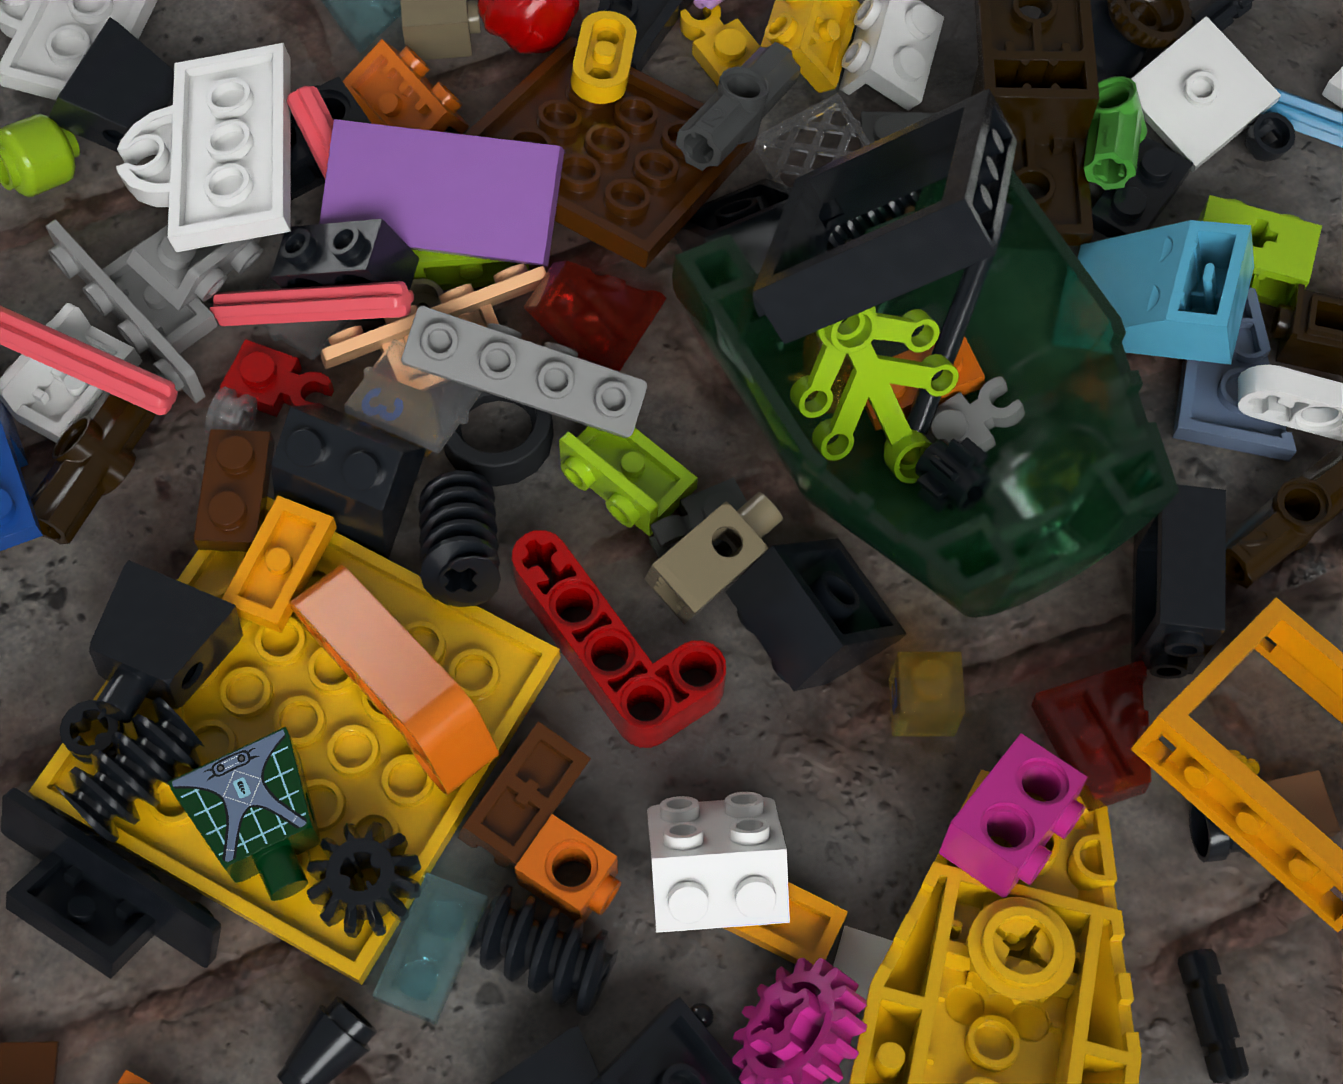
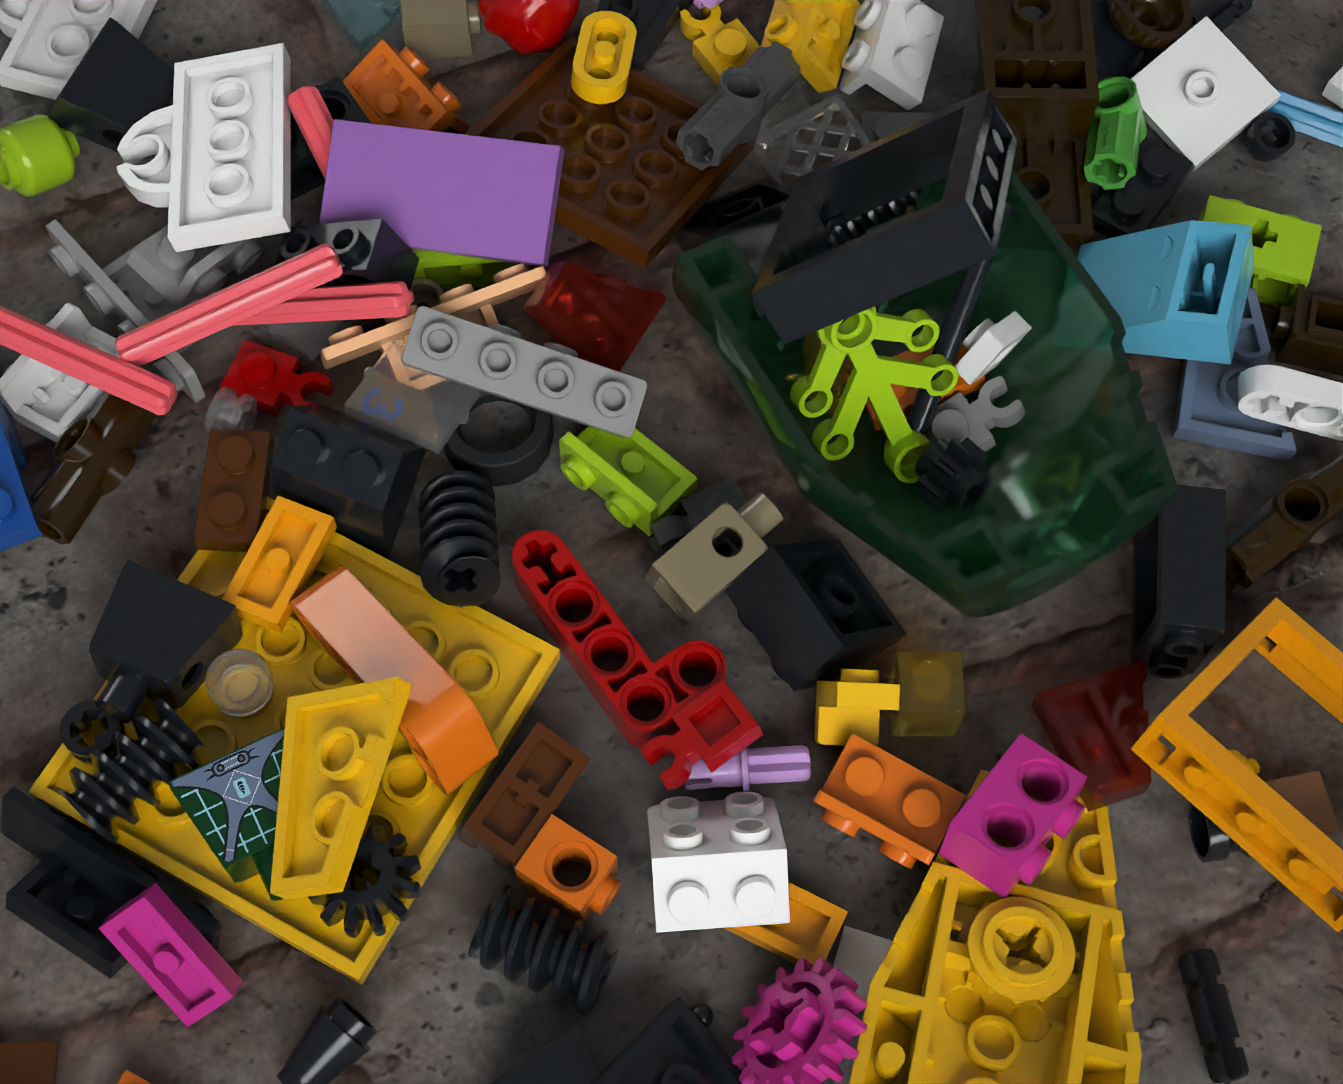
(171, 955): none -> dark pink plate
(230, 305): none -> coral axle
(239, 682): none -> clear tile
(329, 780): none -> yellow wing
(431, 948): clear light blue plate -> none
(710, 729): none -> red plate
(754, 767): none -> lavender axle
(852, 706): none -> yellow bracket
(888, 801): none -> orange bracket
(990, 345): none -> white plate

